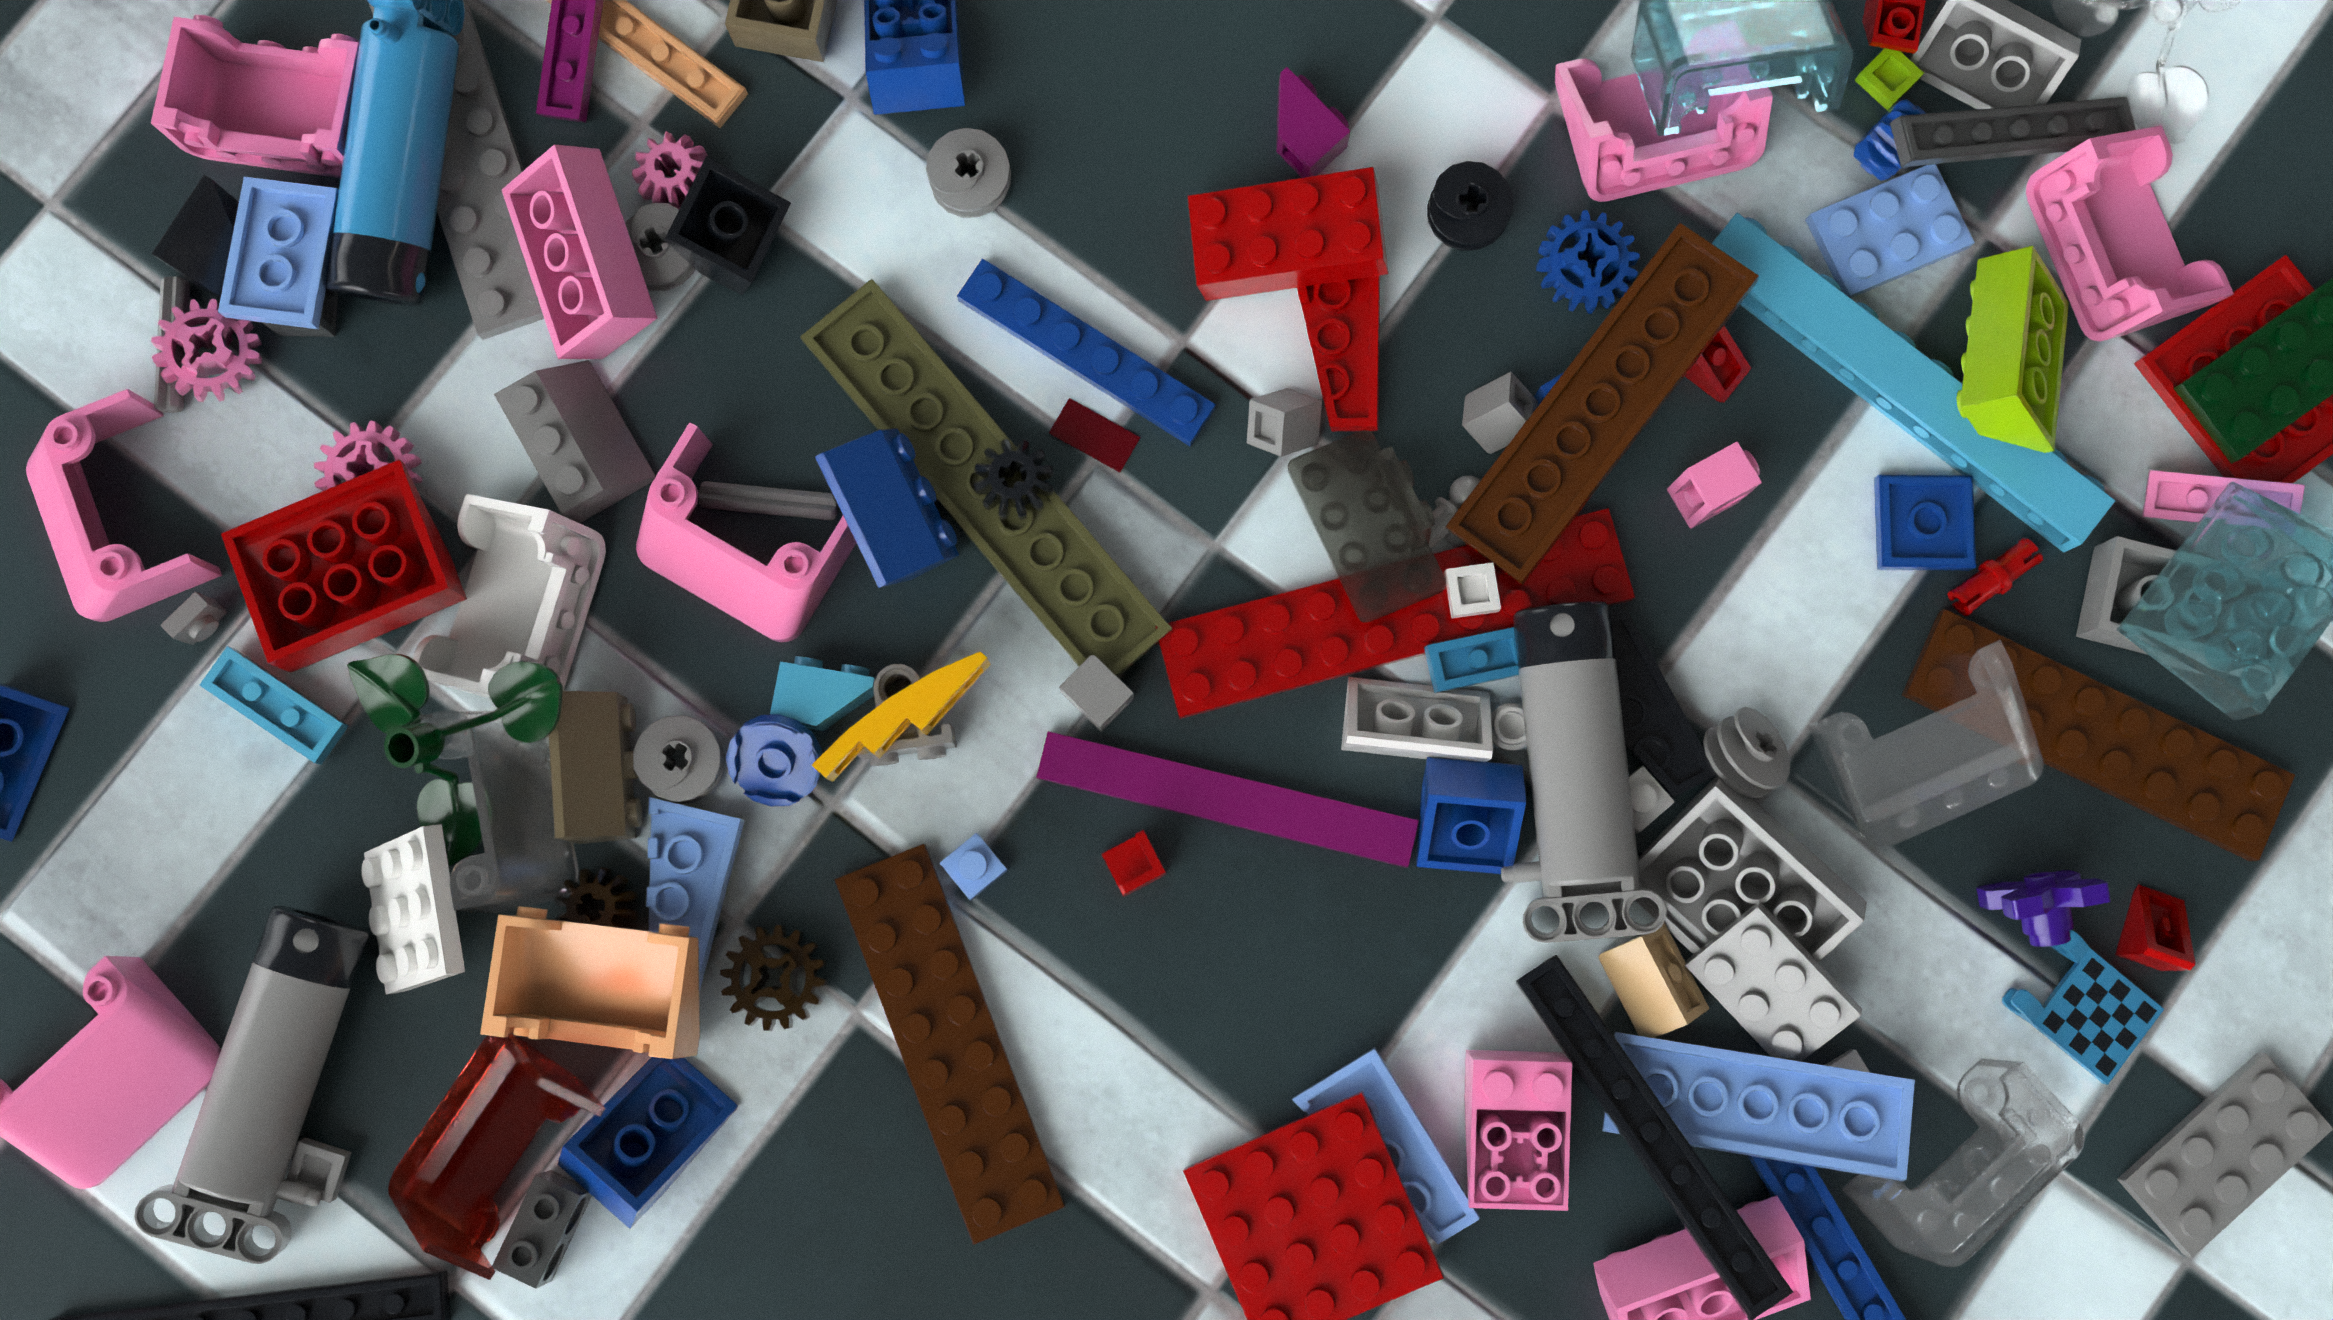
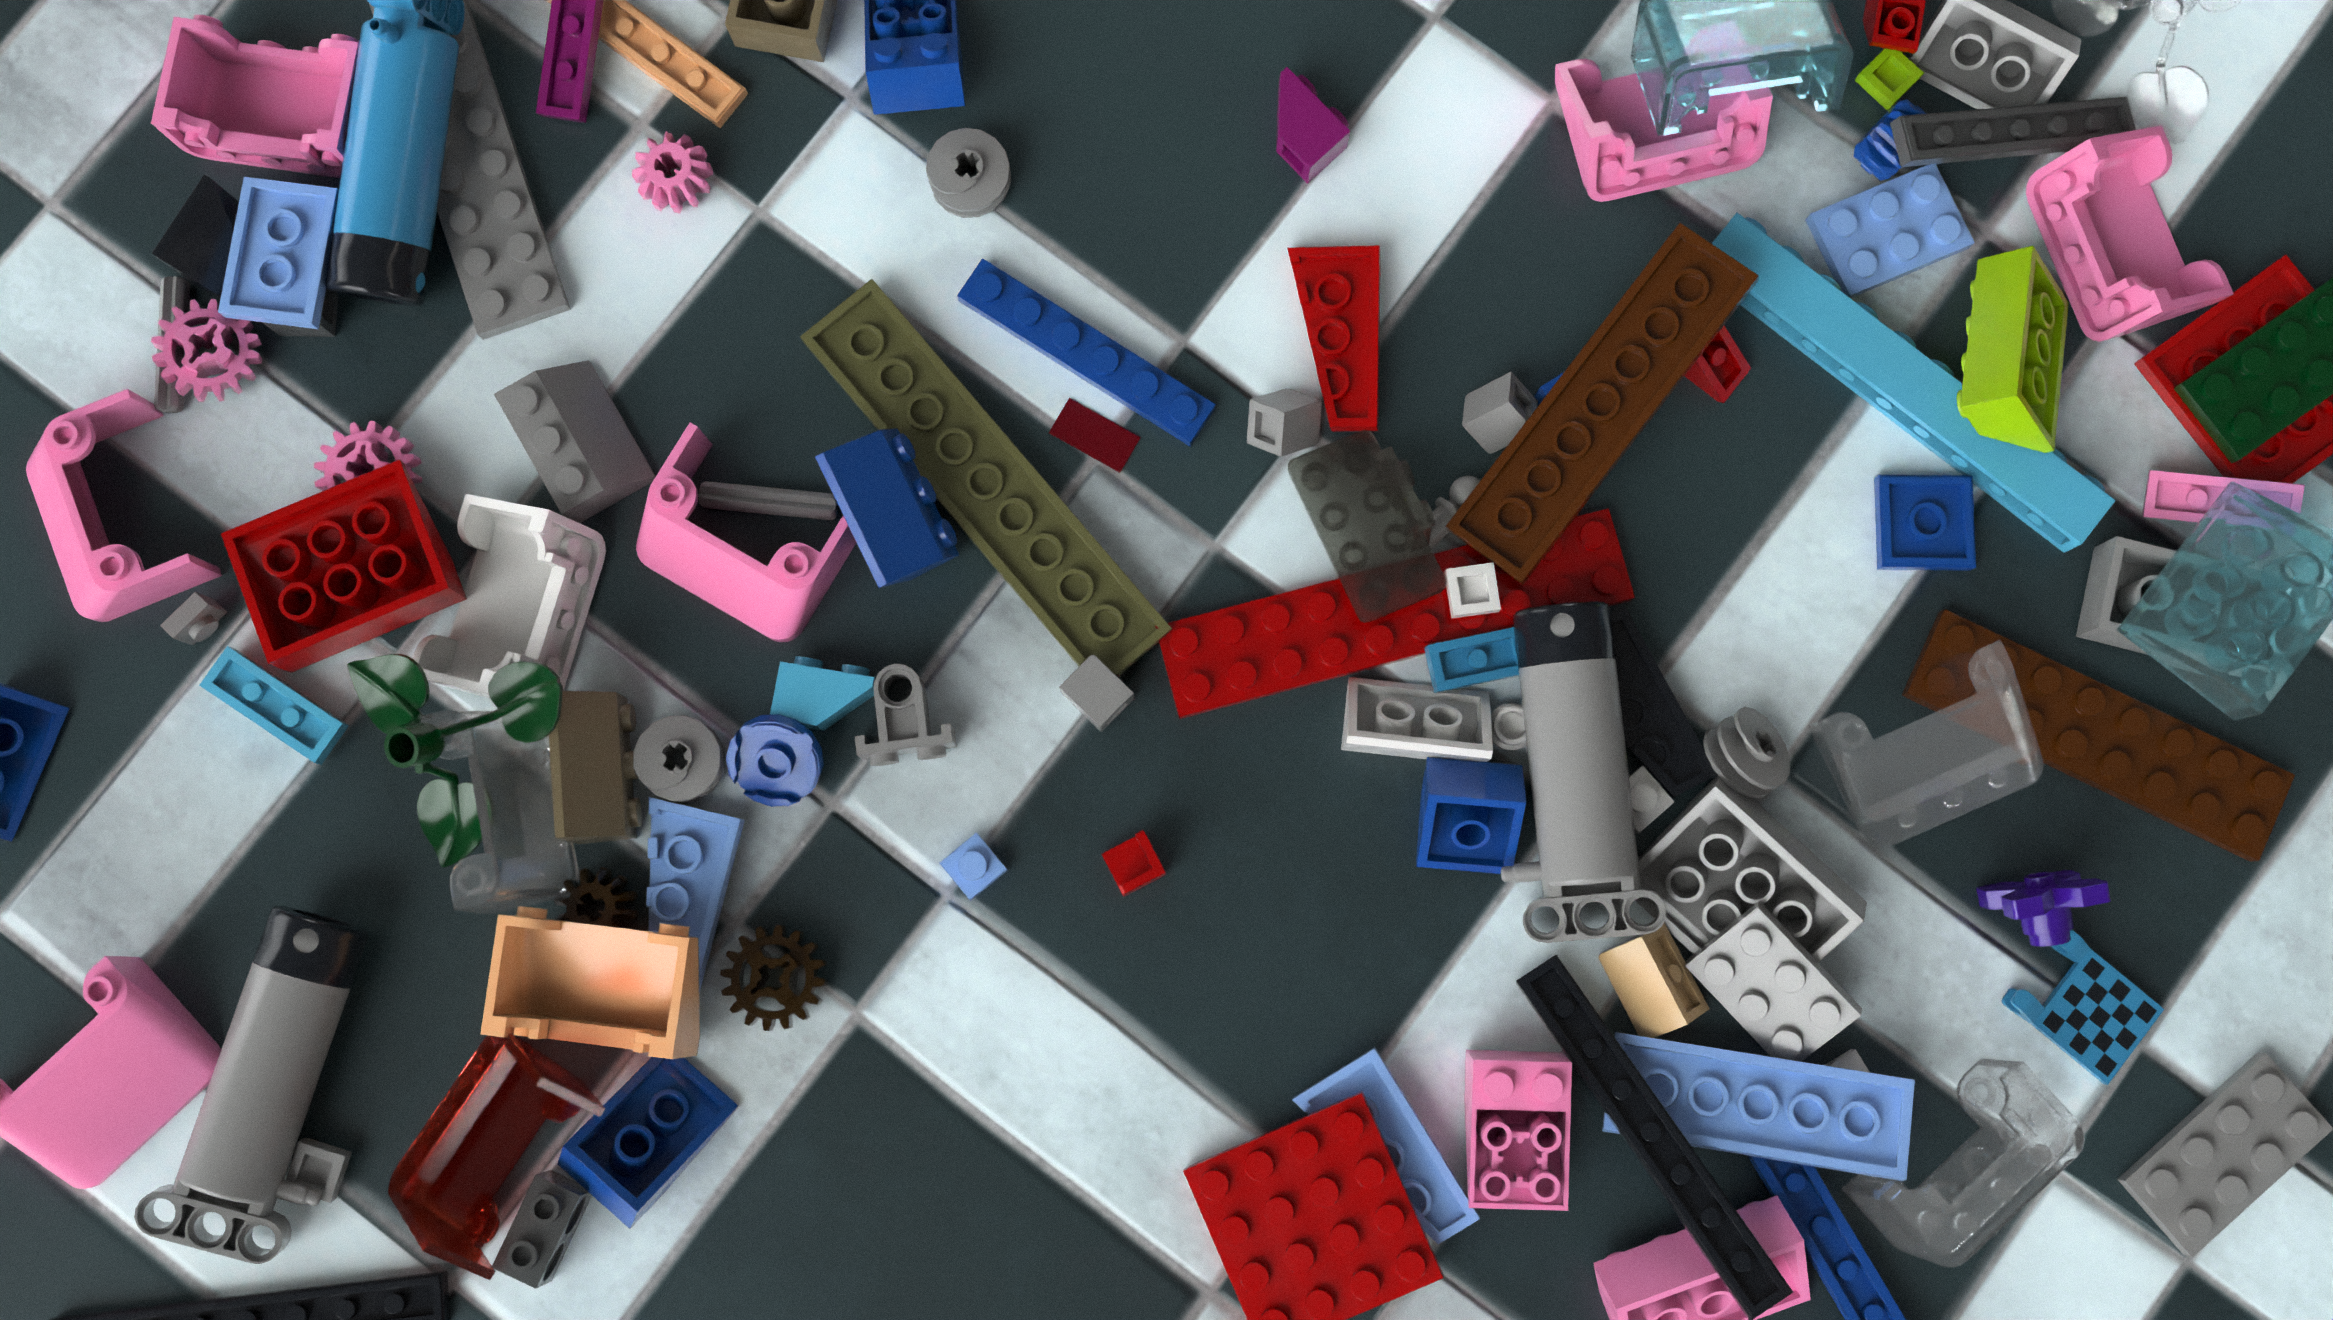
(413, 910): white plate -> none
(578, 253): bright pink brick -> none
(648, 228): light grey piece -> none
(726, 225): black slope -> none
(920, 703): yellow slope -> none
(949, 1044): reddish brown plate -> none
(1005, 466): black gear -> none
(1227, 799): magenta tile -> none
(1288, 234): red brick -> none
(1476, 184): black piece -> none
(1602, 247): blue gear -> none
(1715, 484): bright pink brick -> none
(1995, 576): red pin -> none
(2157, 932): red slope -> none

